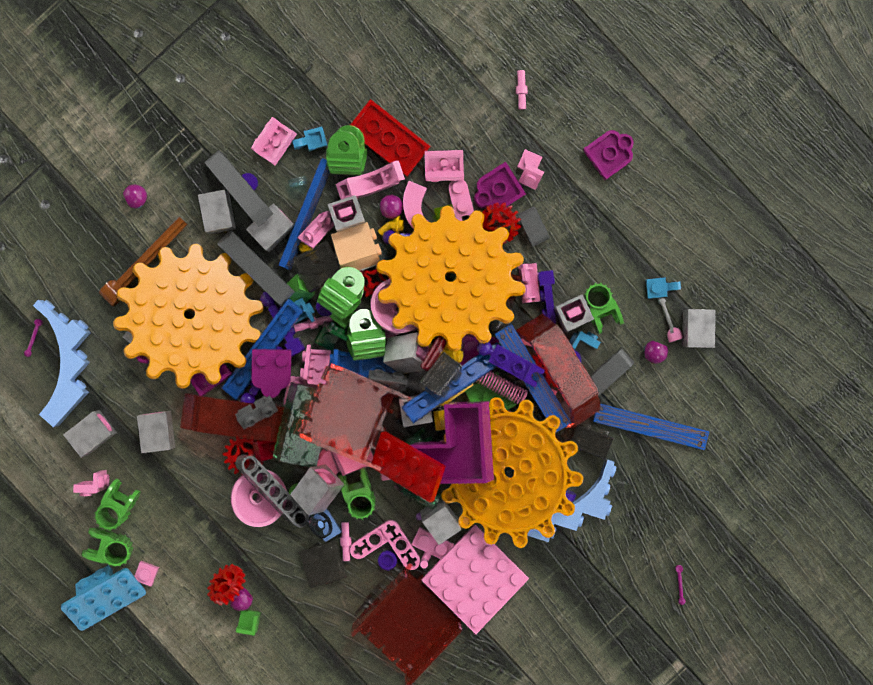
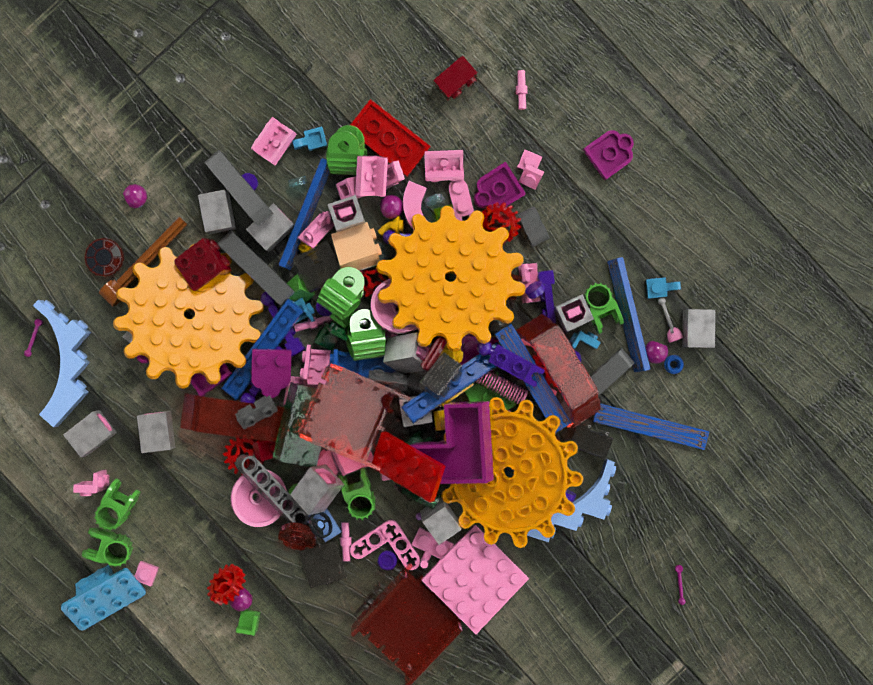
(104, 257): none -> tile
(202, 263): none -> dark red bracket
(297, 536): none -> clear red tile
(371, 176): none -> bright pink bracket
(435, 199): none -> clear light blue tile
(455, 78): none -> dark red brick
(535, 289): none -> dark purple tile
(629, 314): none -> blue tile
(678, 368): none -> blue plate

